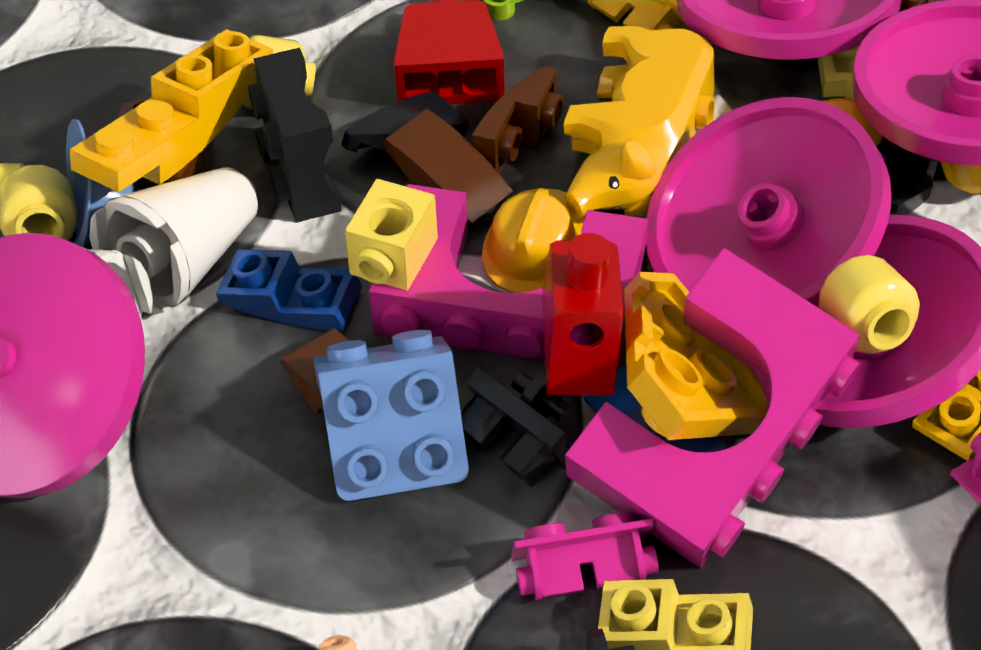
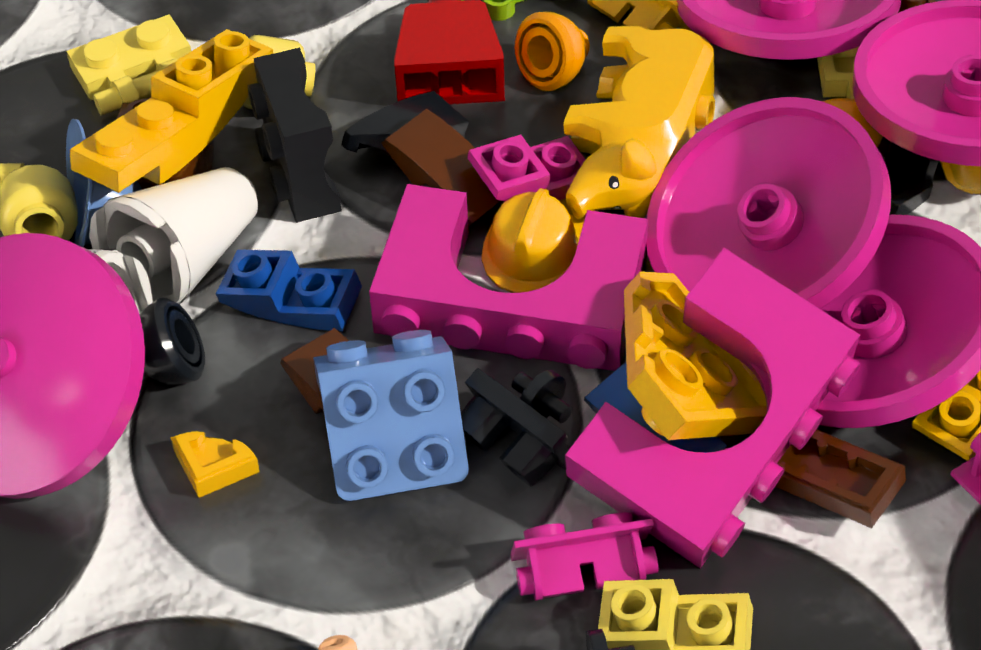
(122, 64): none -> light yellow plate
(171, 343): none -> black brick
(213, 461): none -> yellow tile
(391, 234): light yellow brick -> none
(516, 168): none -> dark pink slope
(519, 118): reddish brown slope -> none
(550, 50): none -> light orange brick
(578, 289): red torso -> none
(841, 477): none -> reddish brown plate
(871, 301): light yellow head -> none

